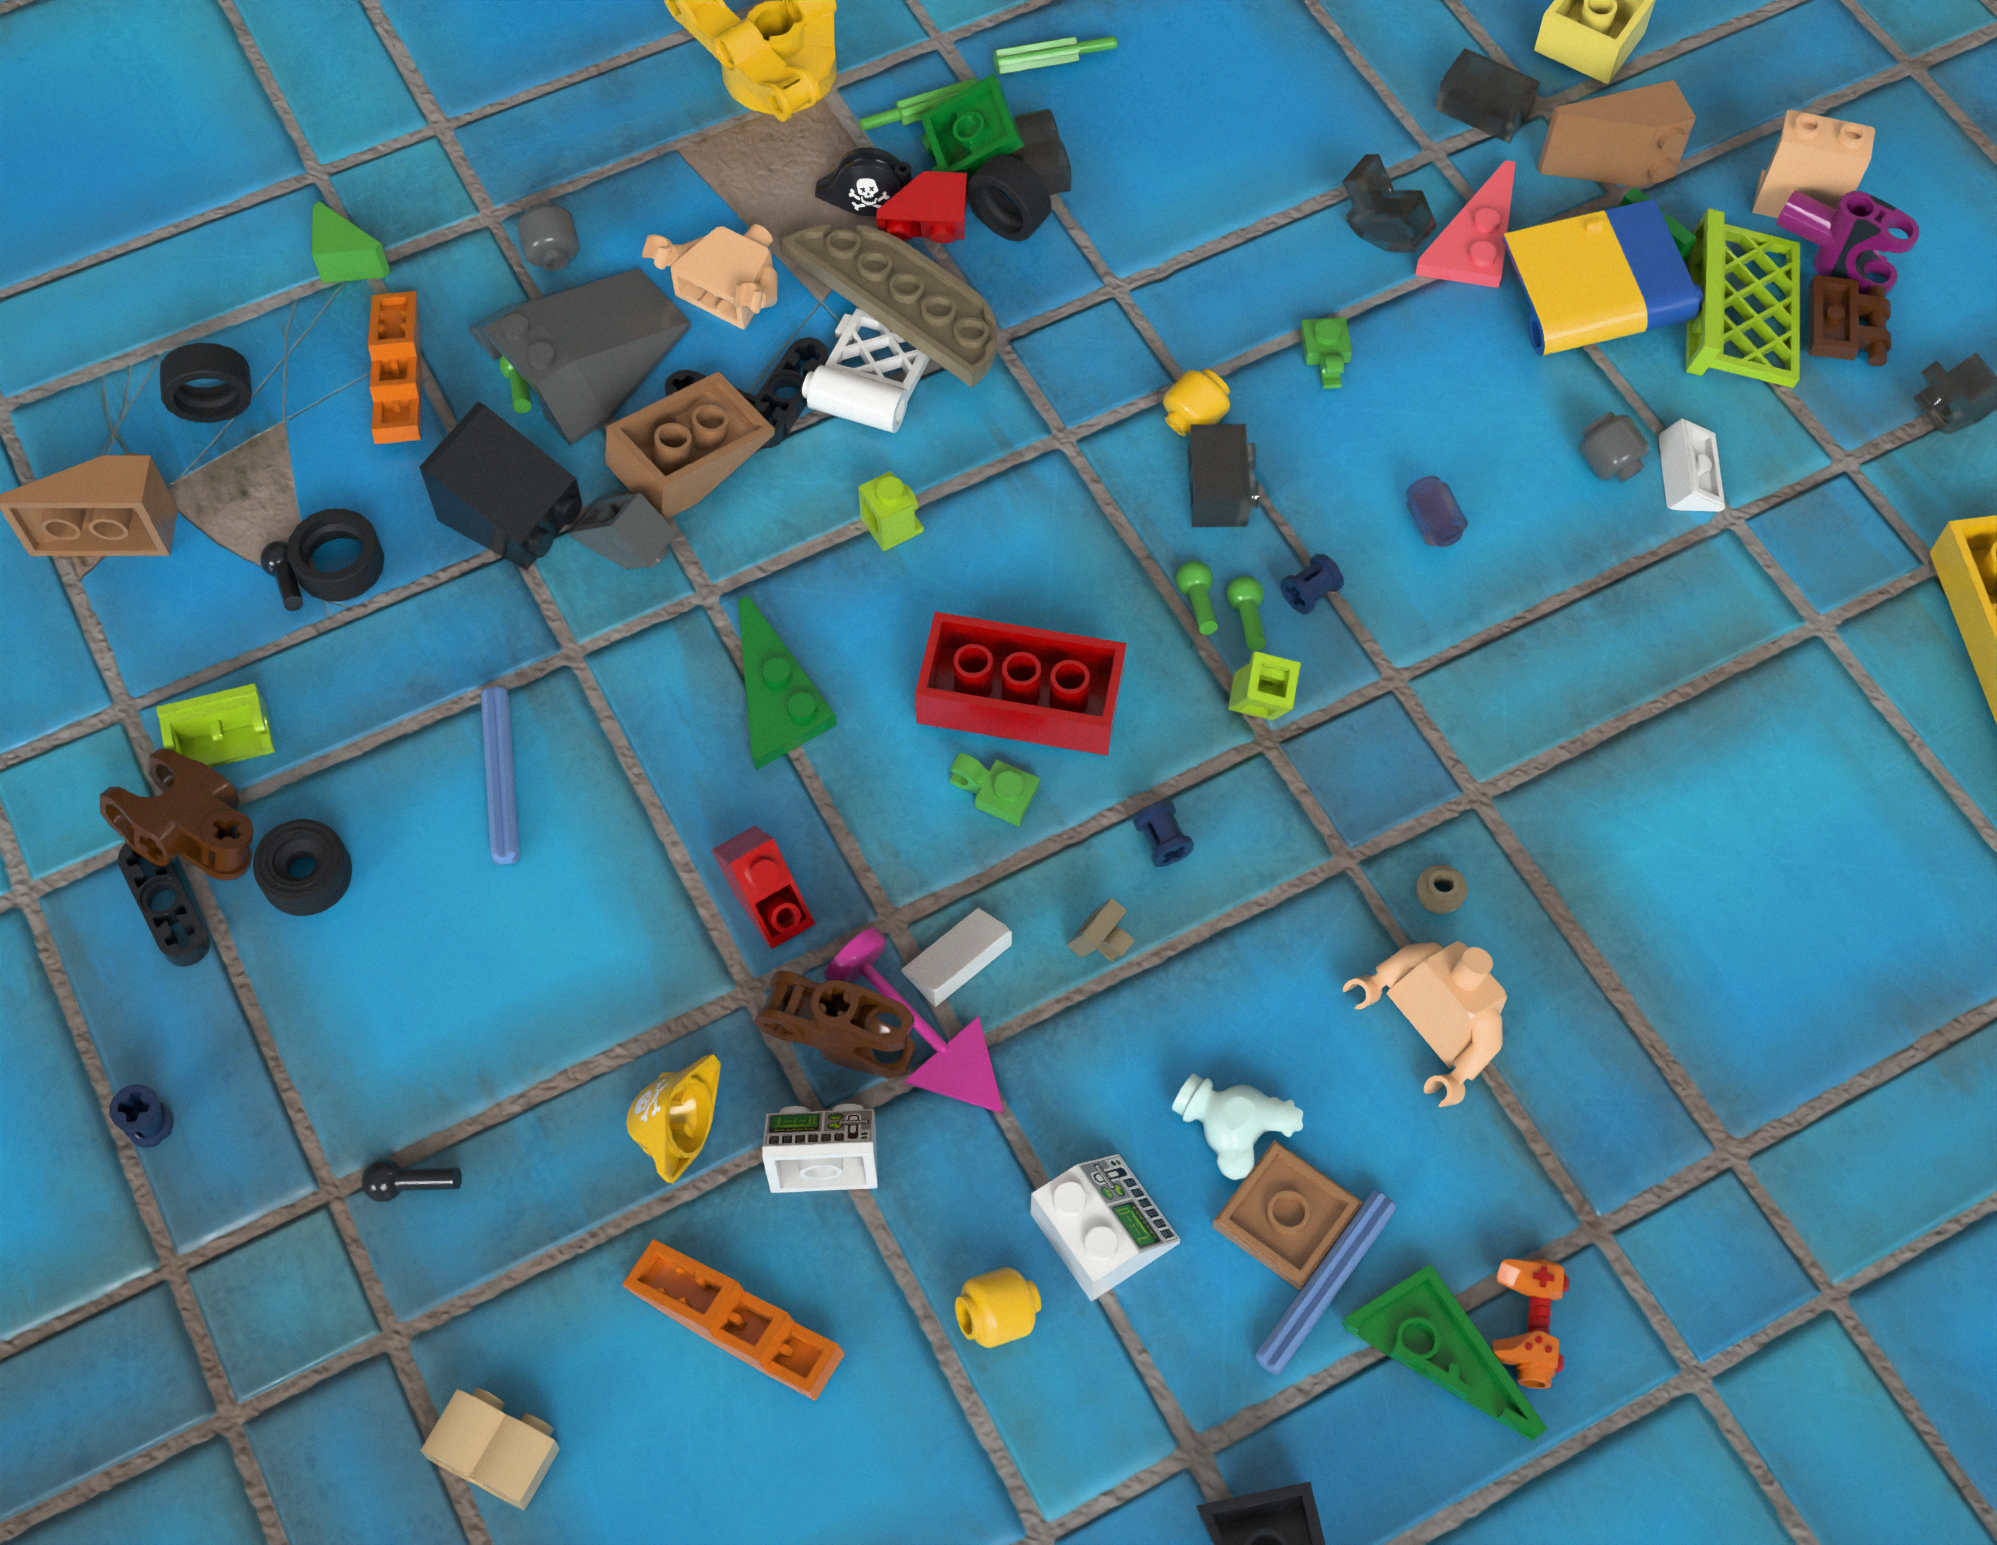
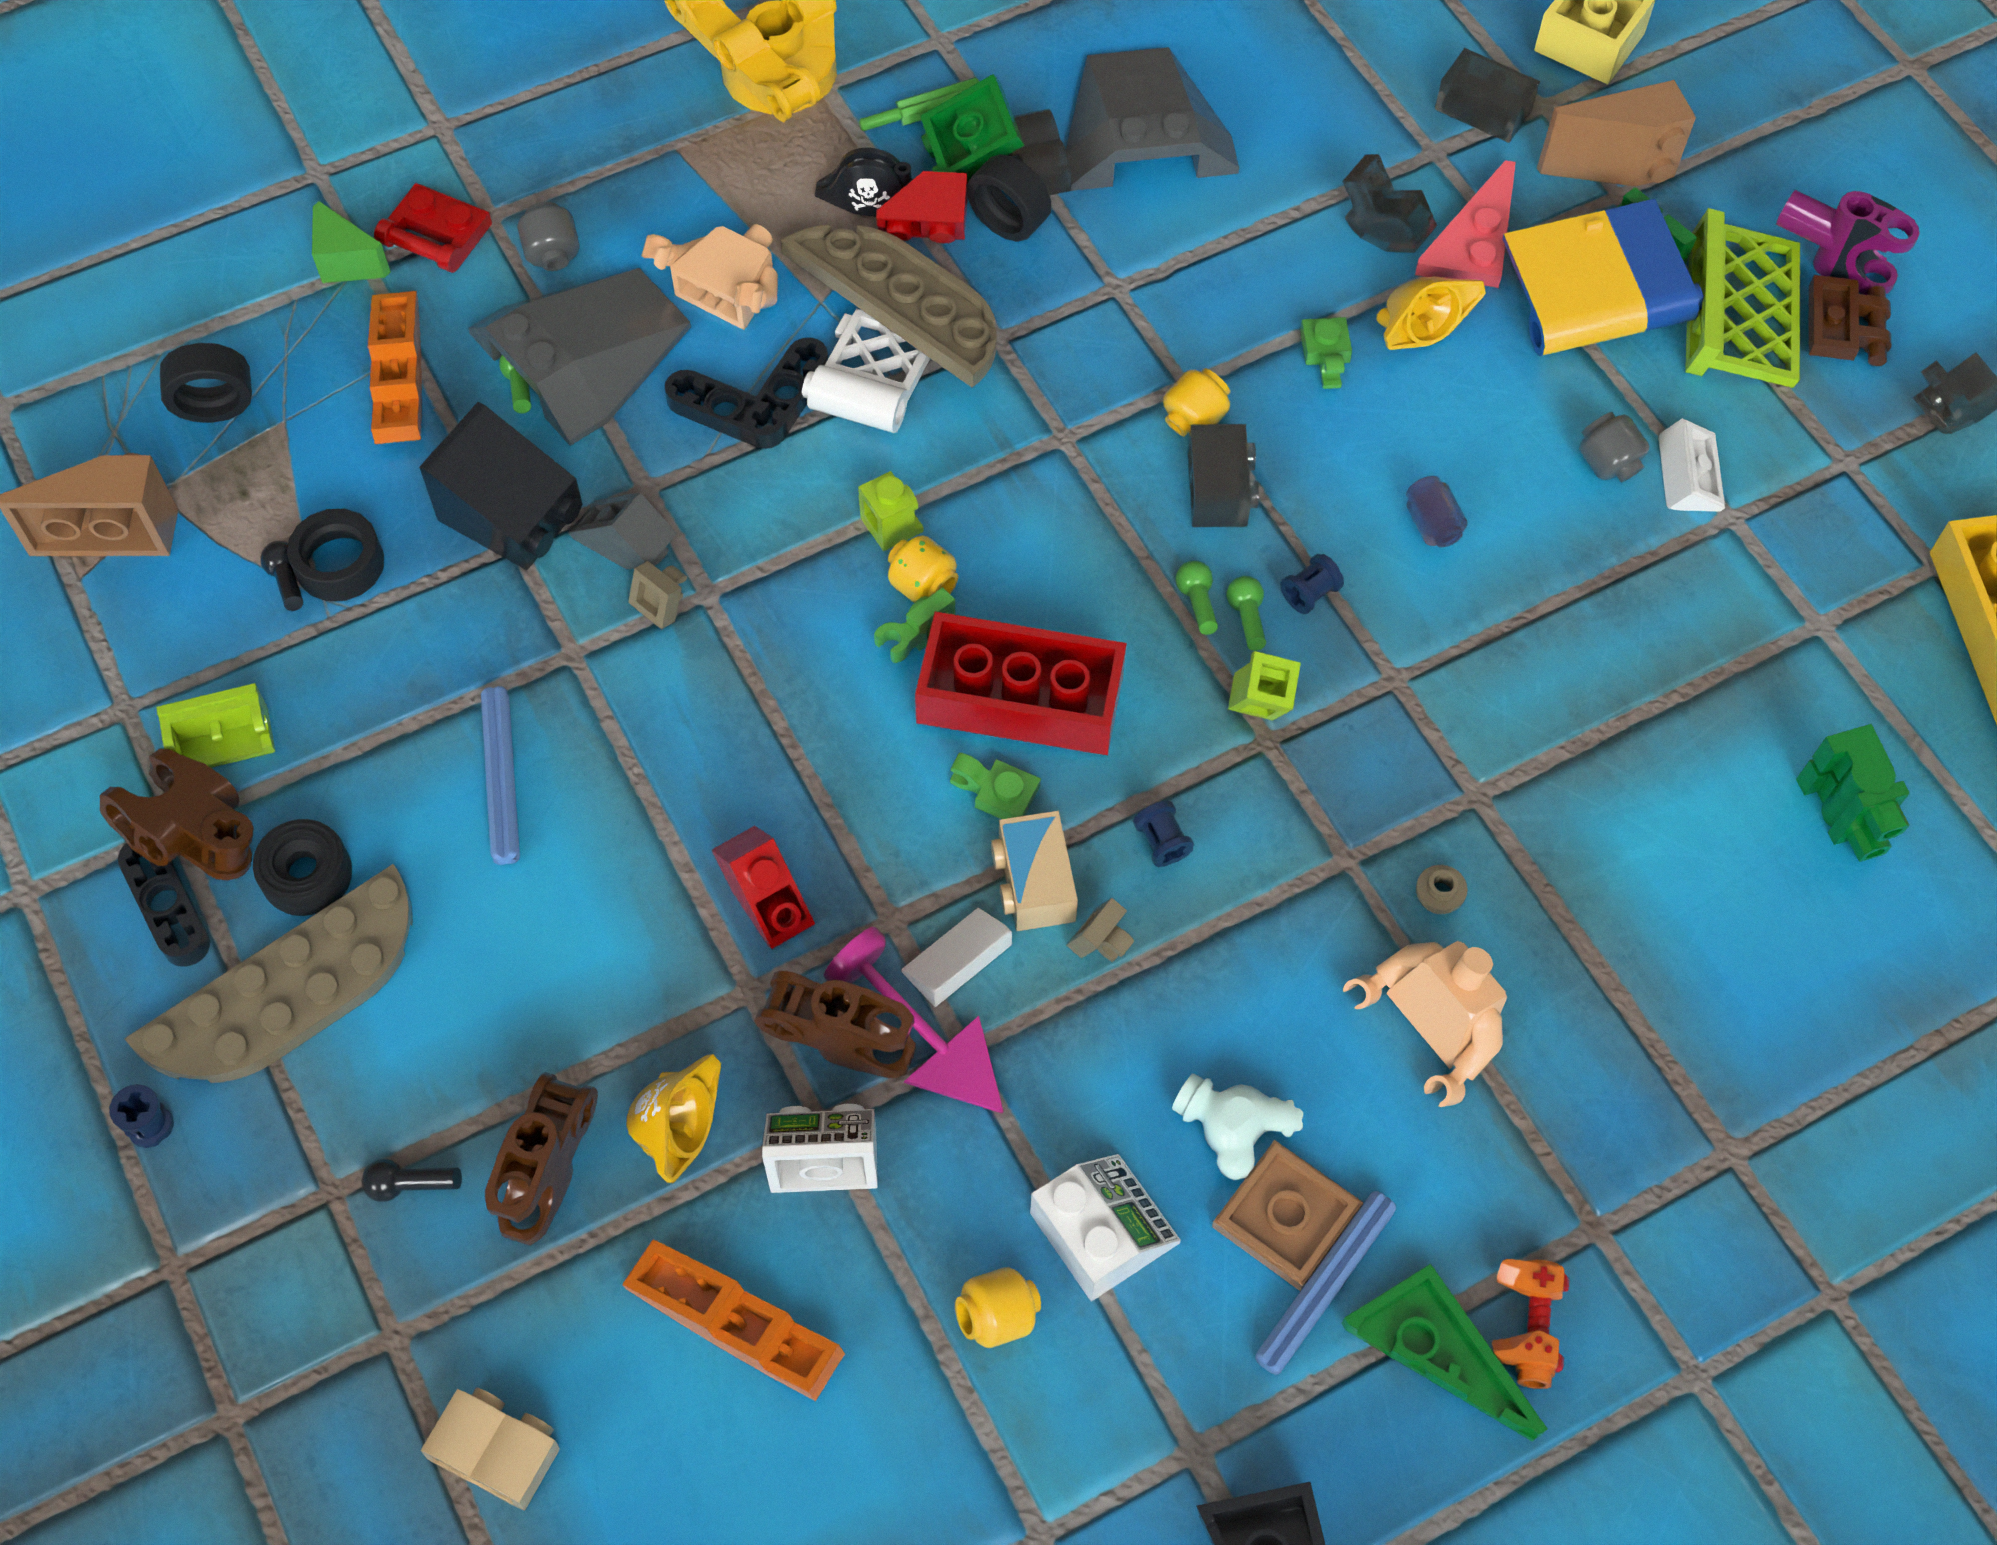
(284, 989): none -> dark tan plate
(439, 218): none -> red plate
(539, 1156): none -> reddish brown piece
(657, 592): none -> dark tan tile
(685, 443): medium nougat slope -> none
(780, 697): green wing -> none
(918, 625): none -> bright green plate
(921, 568): none -> yellow head
(1036, 871): none -> tan brick
(1047, 53): axle -> none
(1142, 110): none -> dark grey wedge
(1427, 310): none -> yellow hat
(1816, 158): light nougat panel -> none
(1857, 791): none -> green hips

